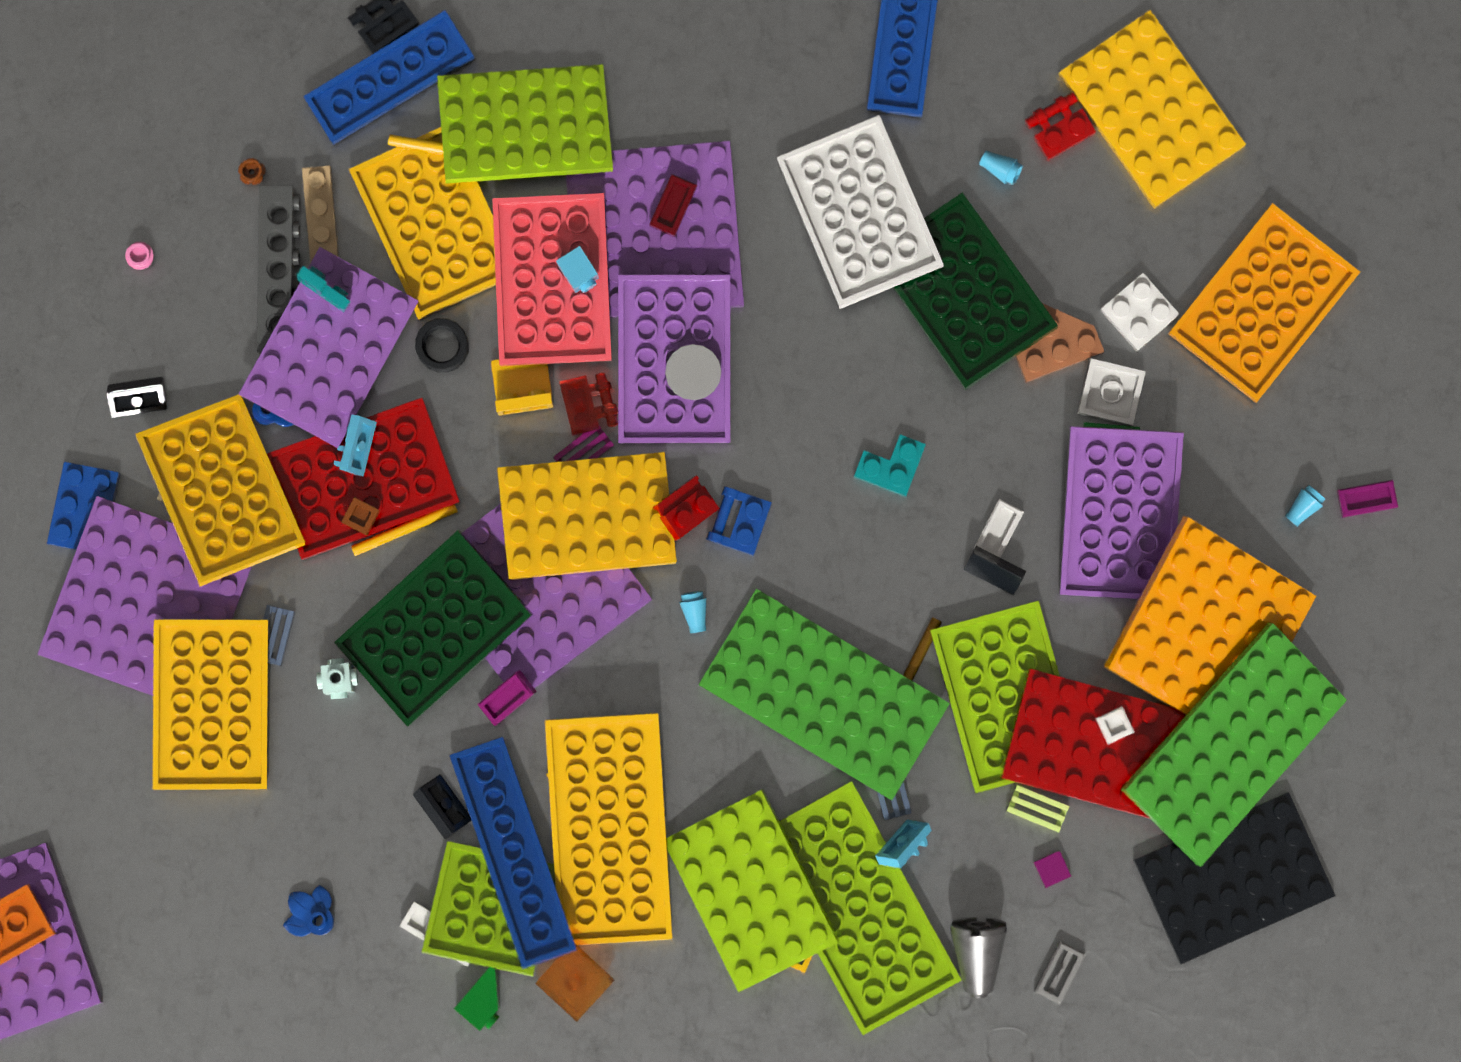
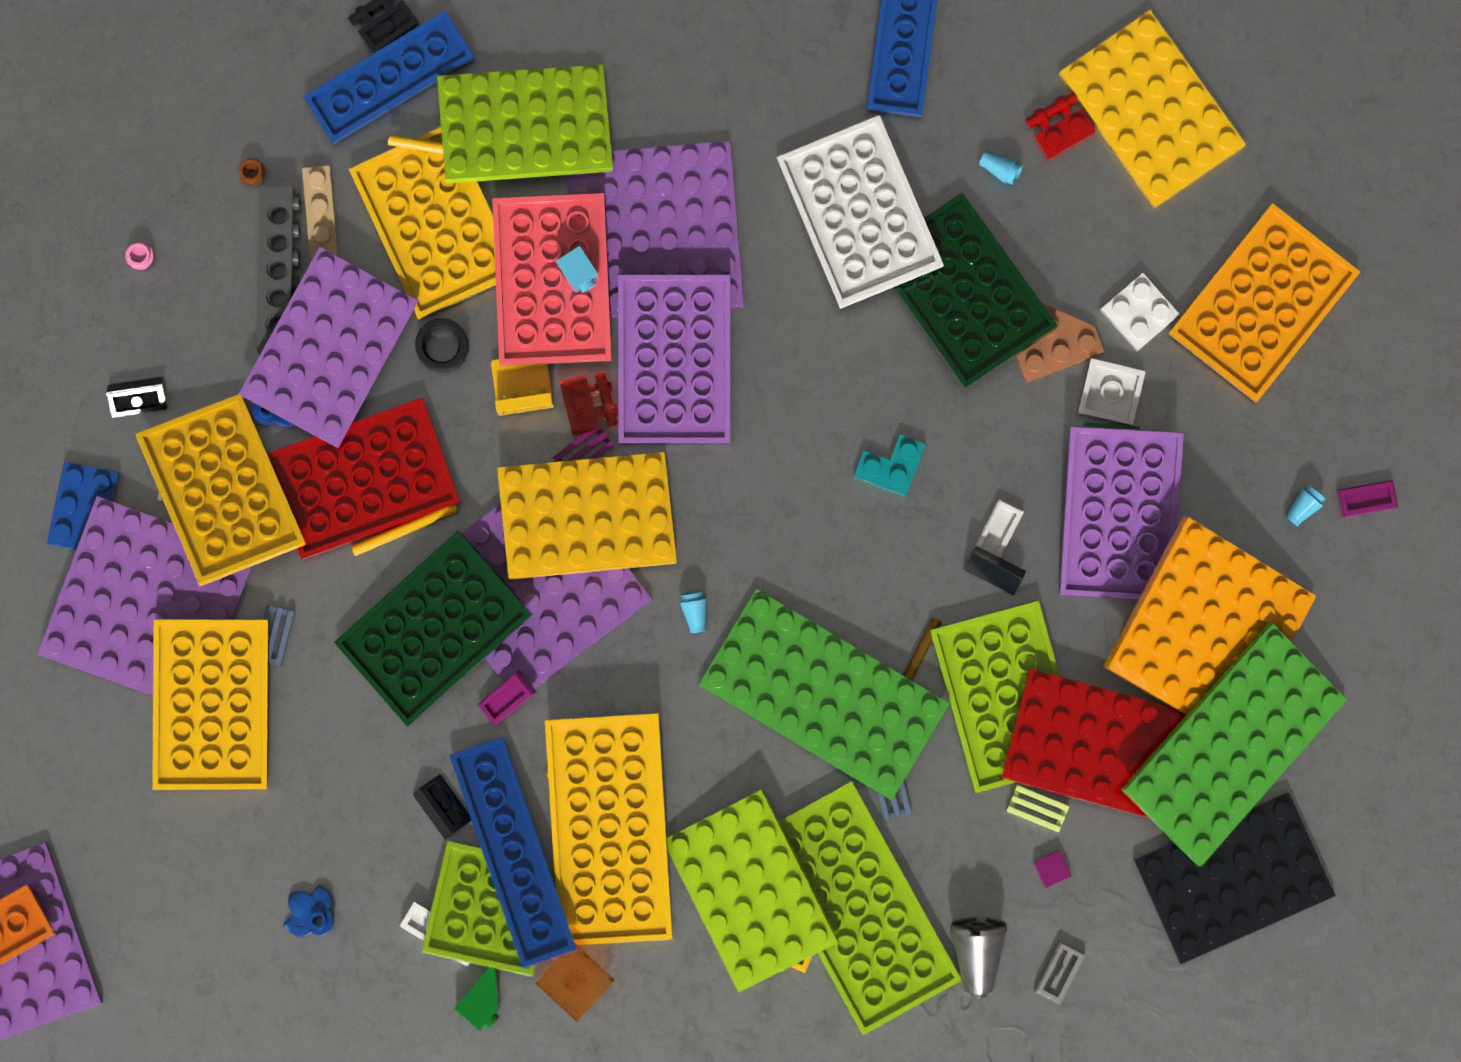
(315, 280): teal plate -> none
(348, 680): light aqua brick -> none
(357, 446): medium azure plate -> none
(360, 516): dark orange plate -> none
(673, 205): dark red tile -> none
(686, 508): red plate -> none
(693, 372): light grey tile -> none
(747, 525): blue plate -> none
(904, 844): medium azure plate -> none
(1114, 725): white tile -> none

